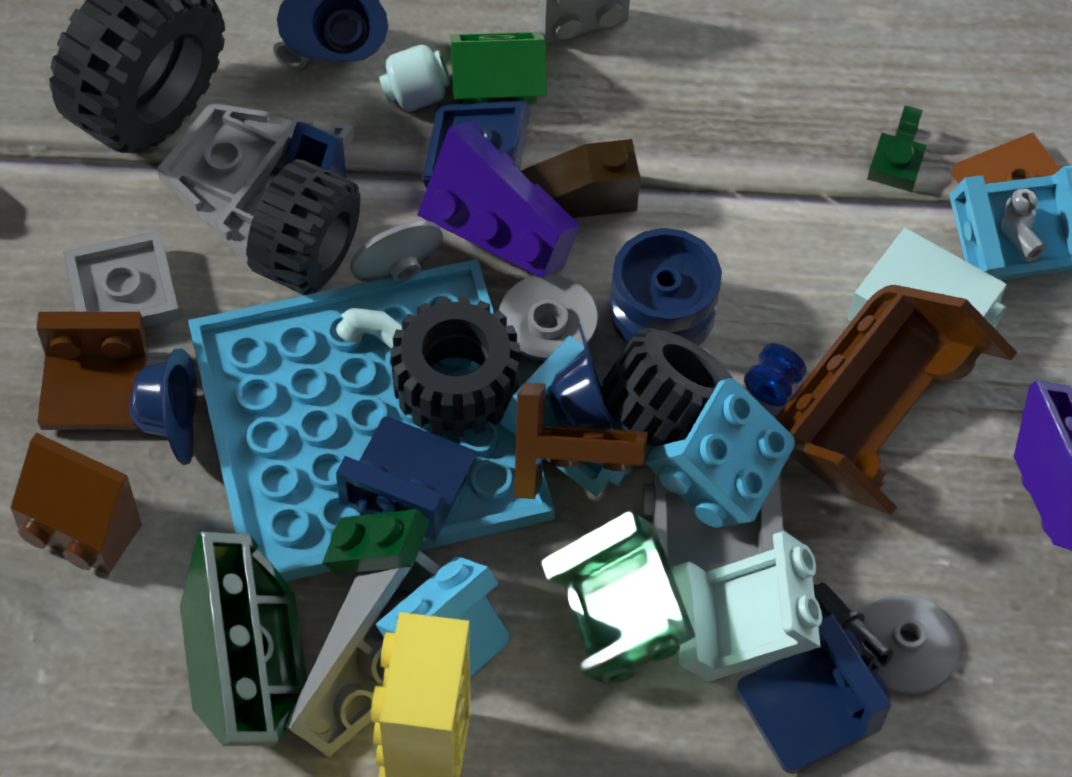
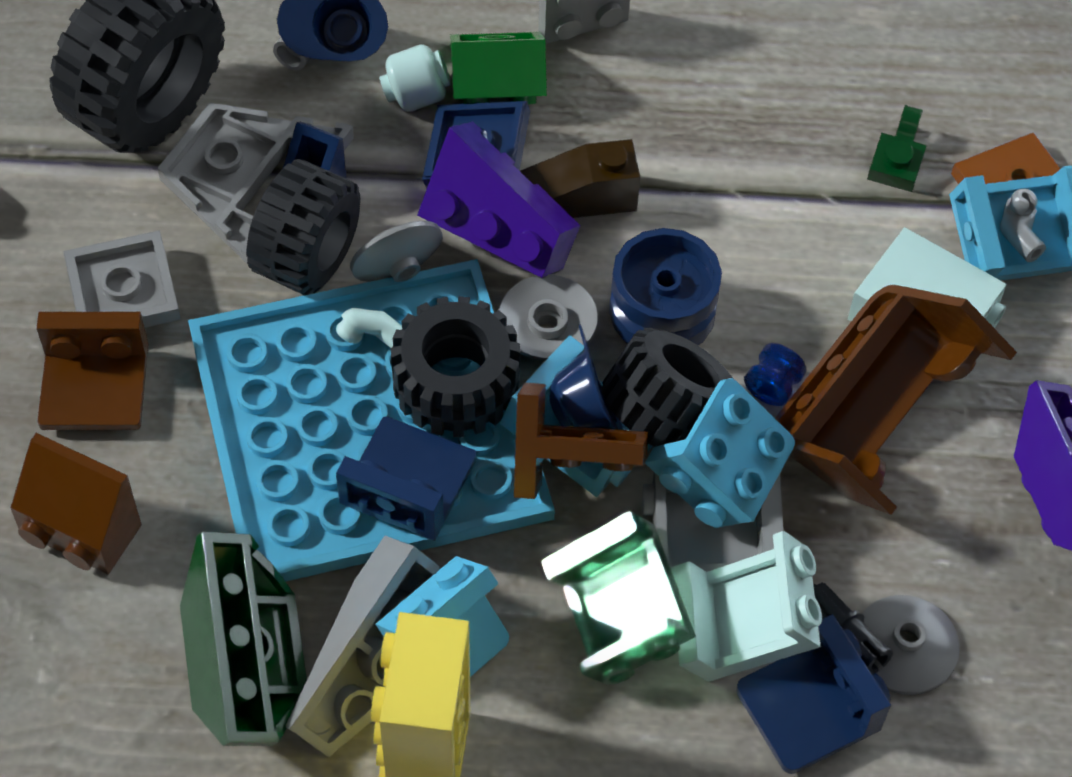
(166, 402): dark blue piece -> none
(376, 541): dark green plate -> none

